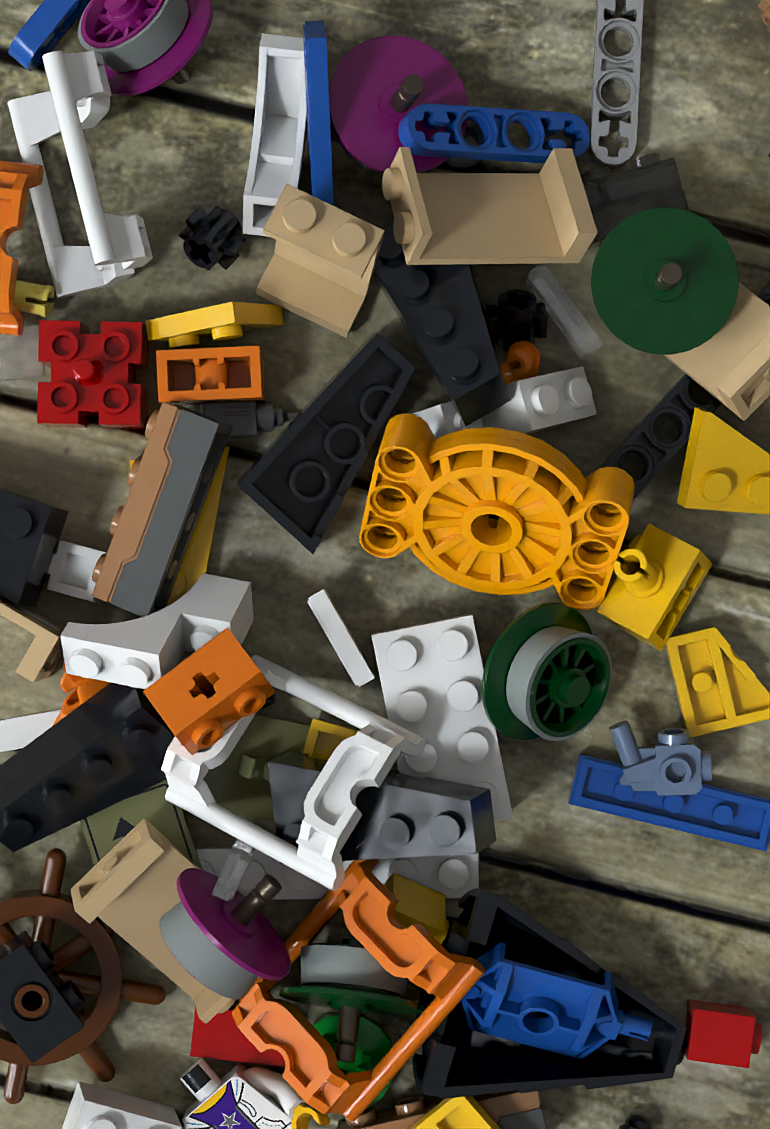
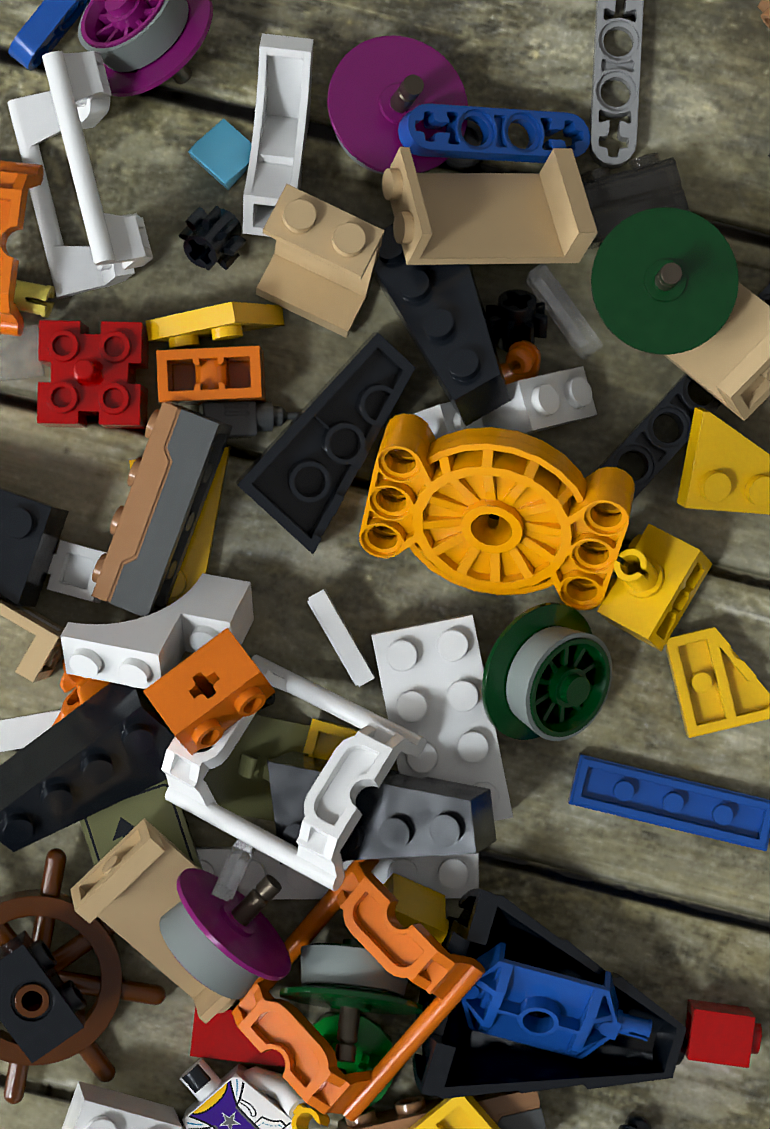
(223, 153): none -> medium azure slope
(318, 110): blue tile -> none
(669, 767): sand blue piece -> none

